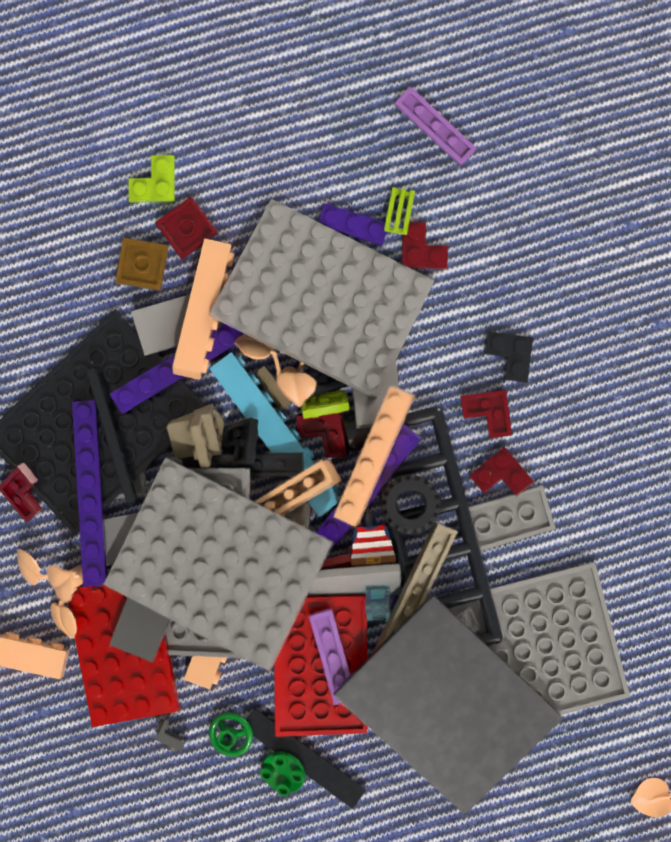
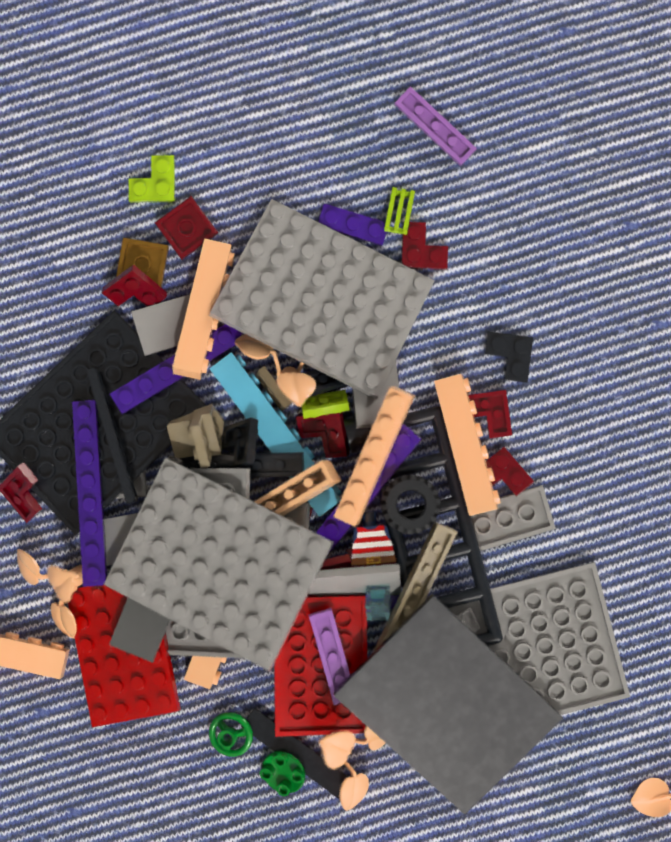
(134, 283): none -> dark red plate
(171, 740): dark grey bracket -> none
(336, 751): none -> light nougat plant
(466, 444): none -> light nougat brick

